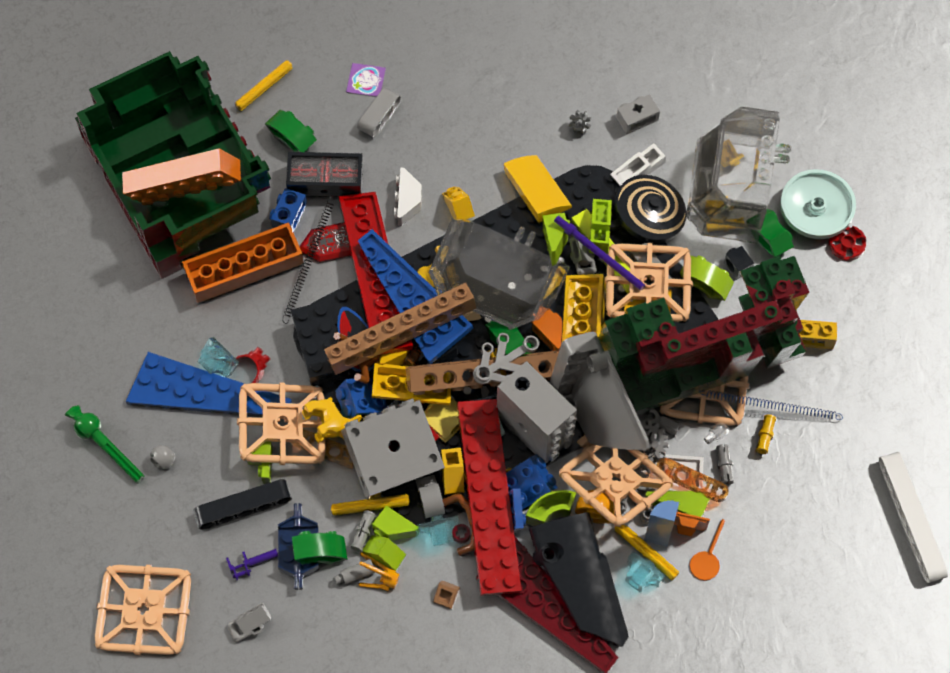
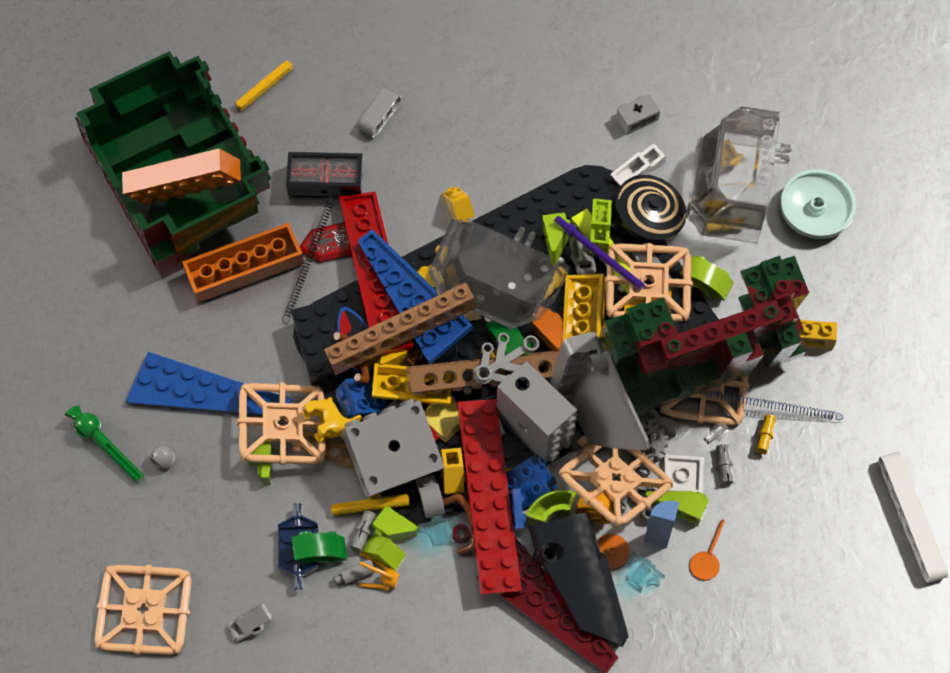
(217, 358): clear light blue brick -> none
(242, 504): black beam -> none
(250, 562): dark purple piece -> none
(260, 361): red helmet -> none
(291, 131): green brick -> none
(291, 211): blue brick -> none
(365, 79): sticker -> none
(408, 197): white slope -> none
(446, 594): medium nougat slope -> none
(536, 186): yellow slope -> none
(580, 127): dark grey gear -> none
(615, 550): none -> orange piece
(647, 551): yellow axle -> none
(688, 524): orange piece -> none
(693, 476): clear orange beam -> none
(738, 260): black brick -> none
(774, 236): green brick -> none
(847, 243): red piece -> none

